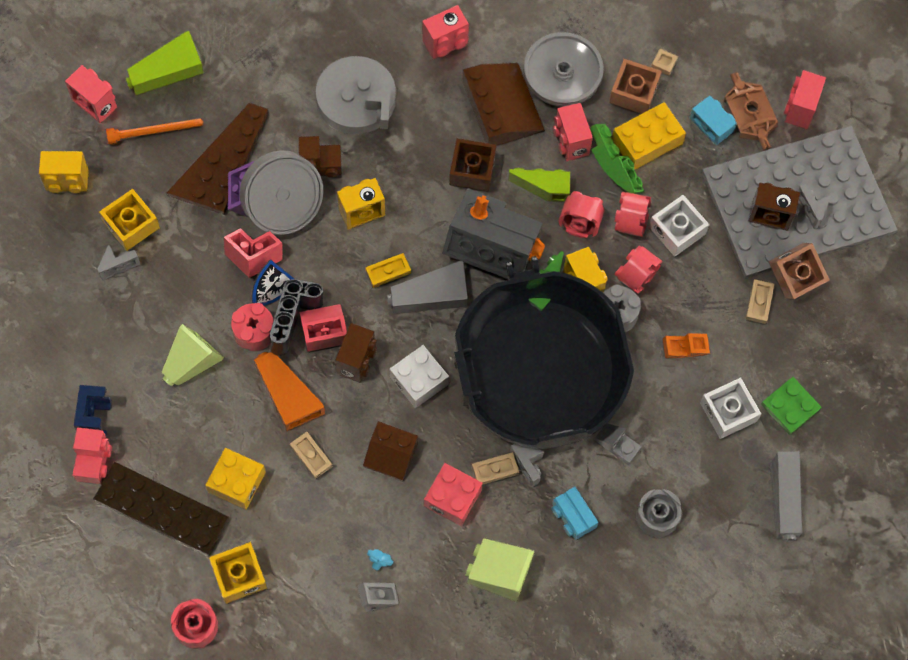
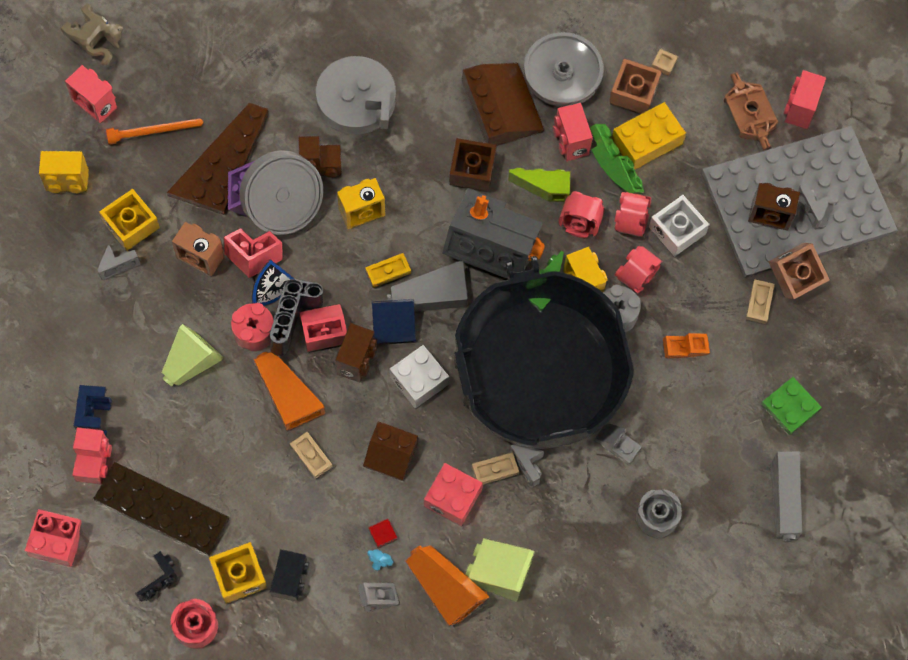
(54, 538): none -> coral slope
(92, 32): none -> dark tan animal
(164, 581): none -> black bracket
(166, 65): lime slope -> none
(198, 248): none -> nougat brick
(235, 478): yellow brick -> none
(288, 575): none -> black brick
(382, 533): none -> red tile
(394, 320): none -> dark blue tile
(445, 32): coral brick -> none
(445, 584): none -> orange slope
(574, 513): medium azure brick -> none
(713, 120): medium azure brick -> none
(730, 408): white brick -> none

